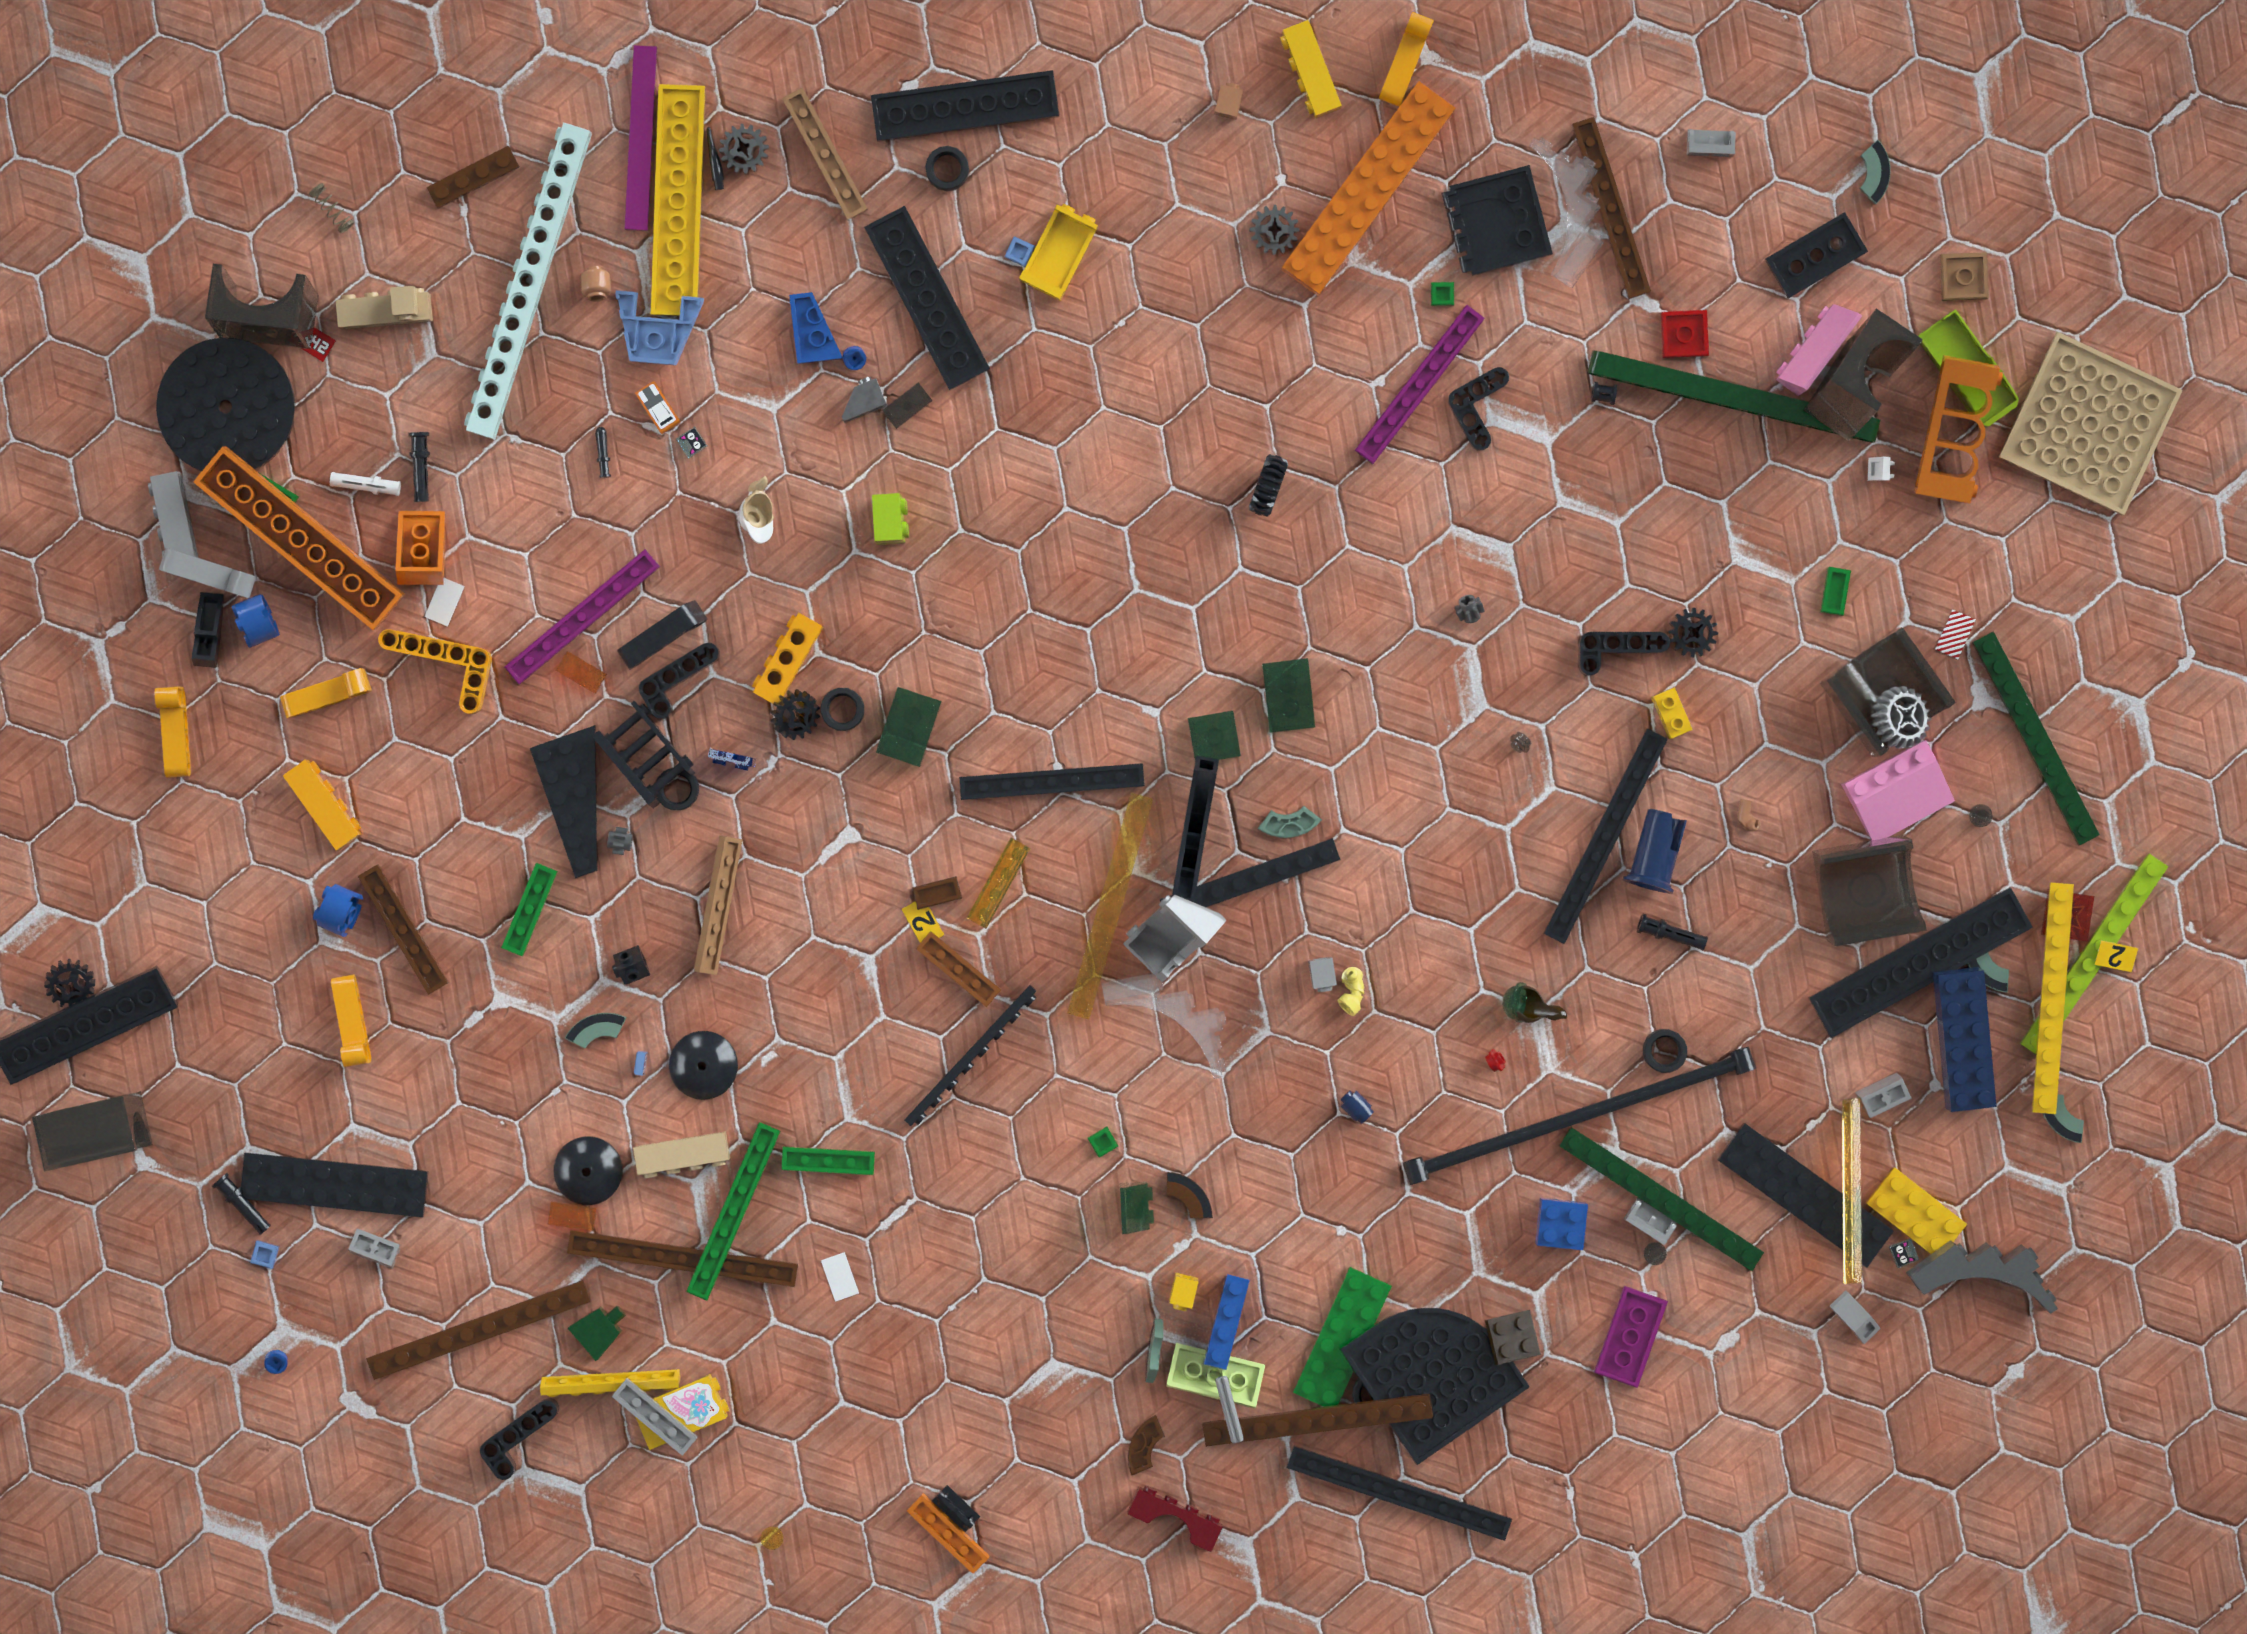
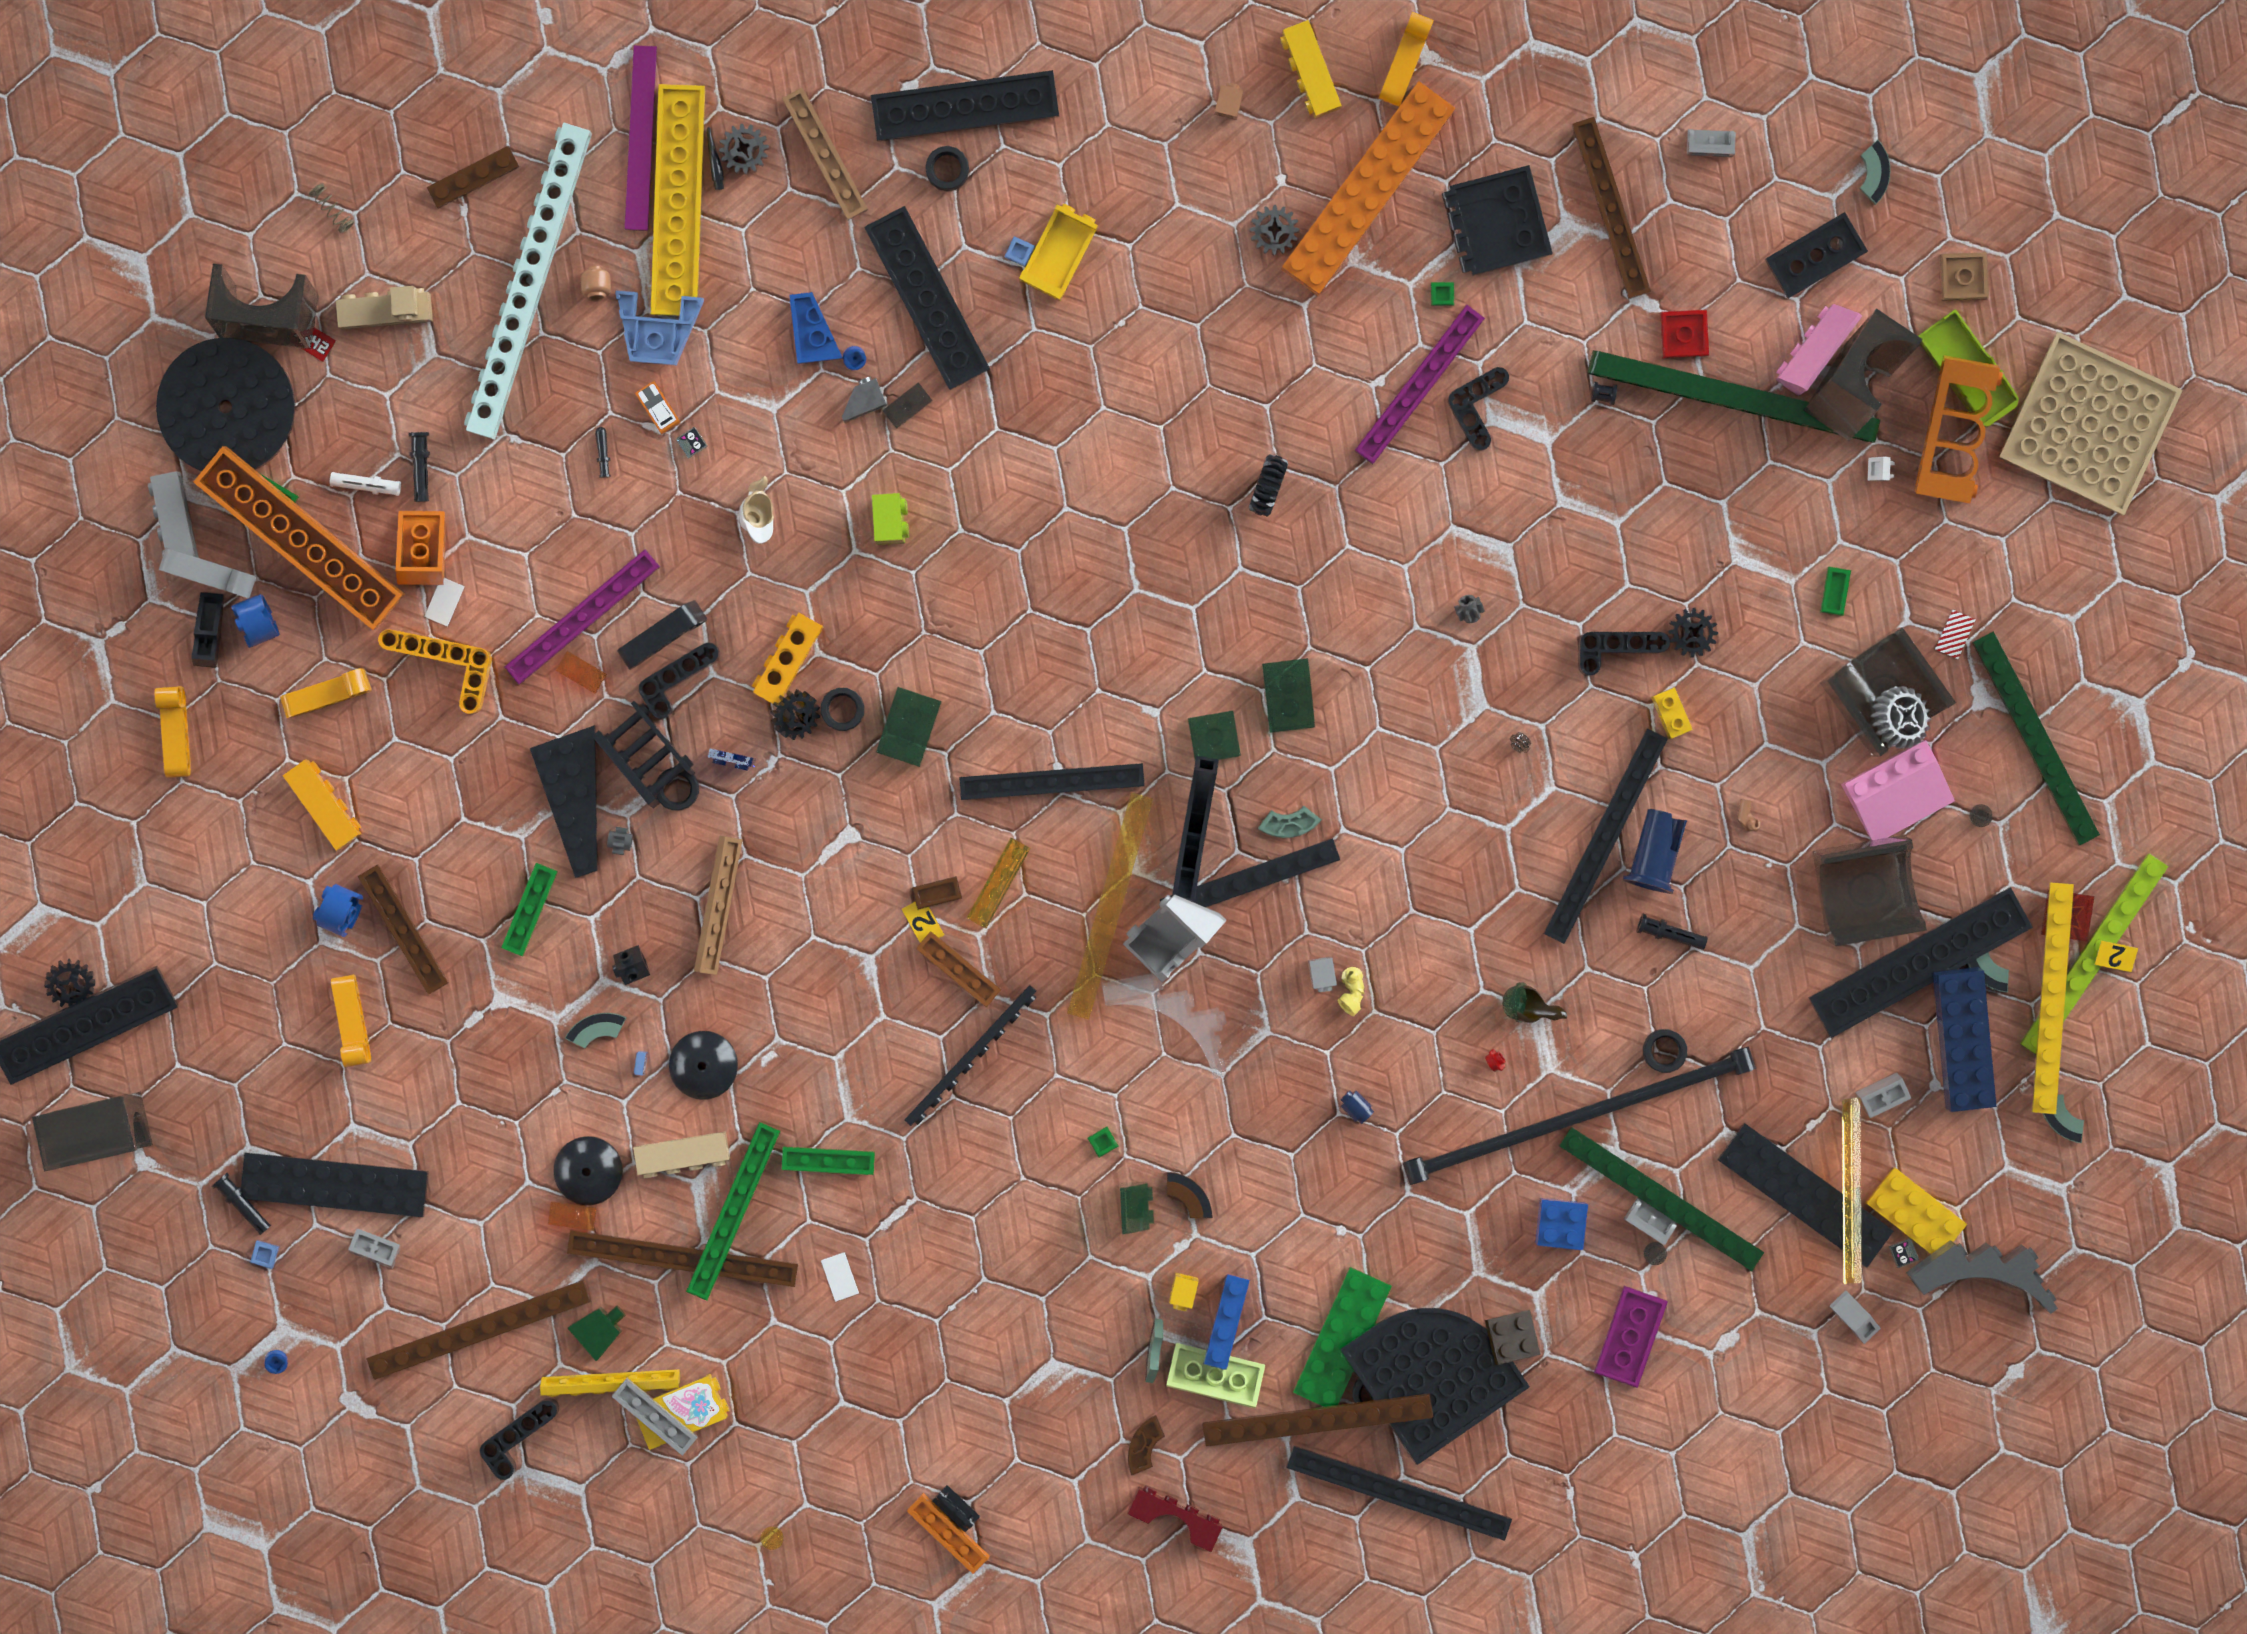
(1229, 1409): light grey axle -> none
(1574, 178): clear arch -> none

